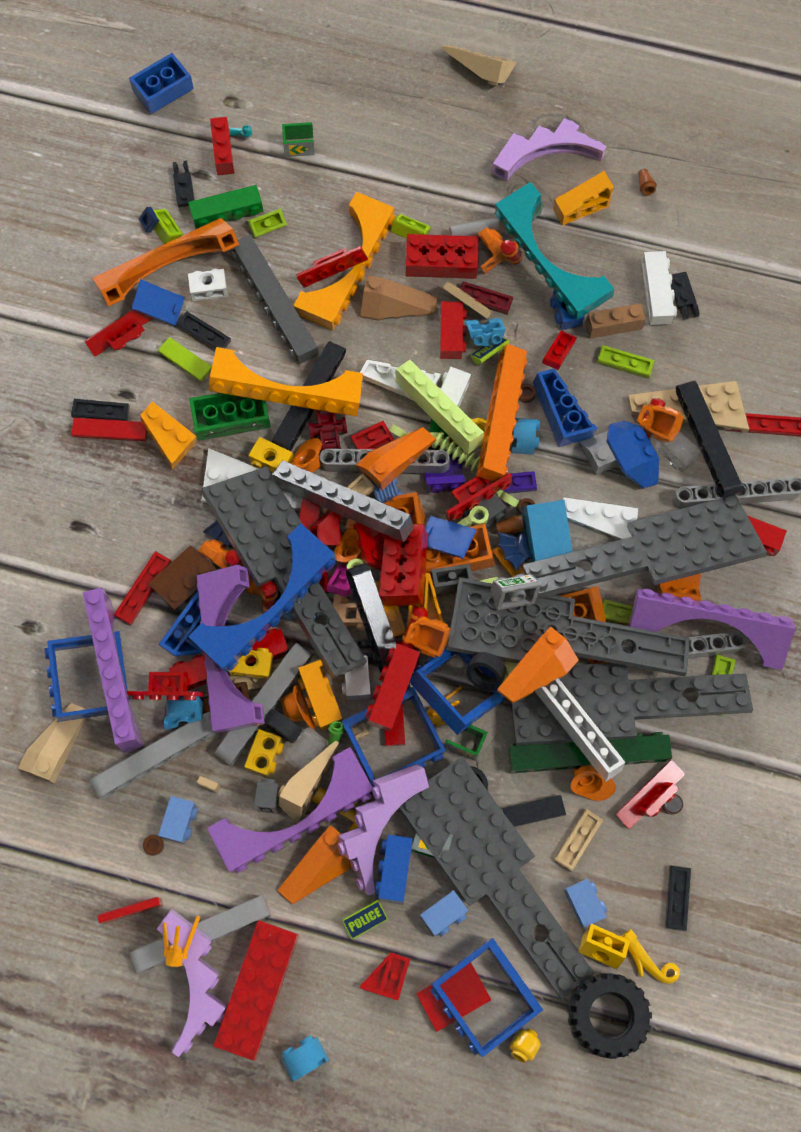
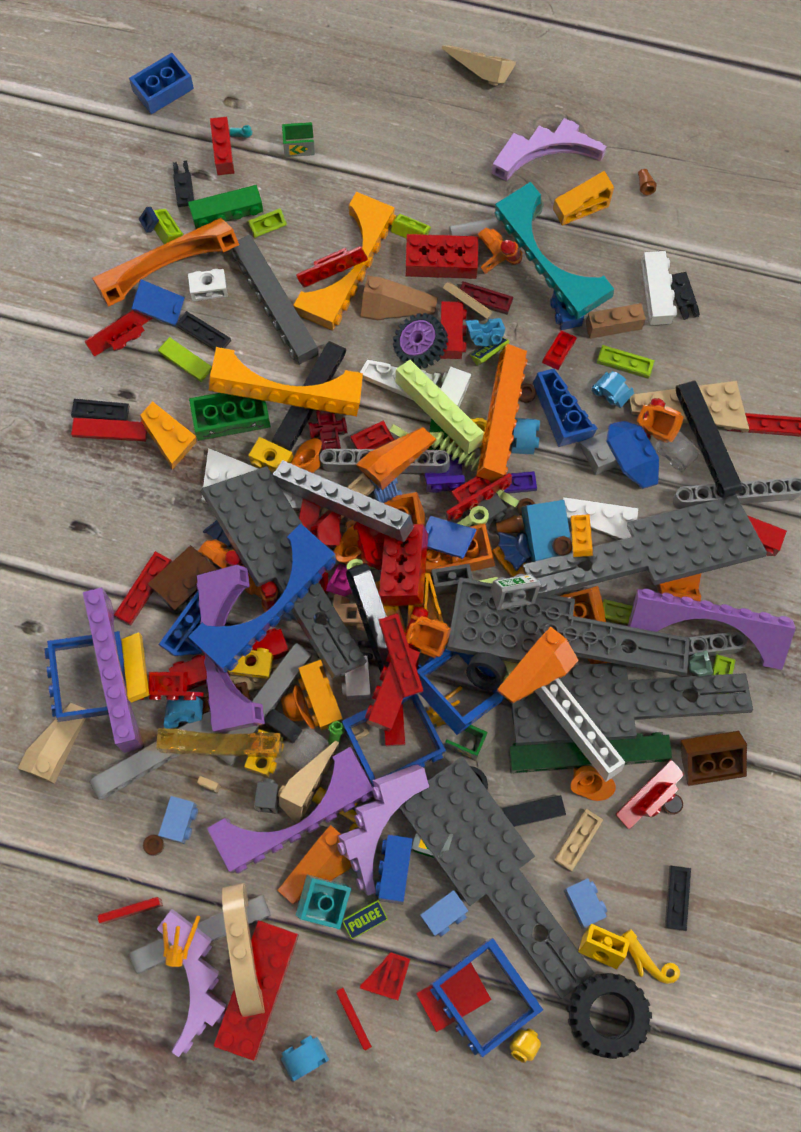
(135, 667): none -> yellow tile
(191, 742): none -> clear yellow arch
(240, 950): none -> tan arch
(323, 901): none -> teal brick
(353, 1018): none -> red tile
(400, 655): none -> red tile
(420, 340): none -> wheel
(562, 545): none -> reddish brown tile
(581, 535): none -> light orange tile
(614, 388): none -> dark azure cylinder
(700, 664): none -> sand green piece
(714, 758): none -> reddish brown slope

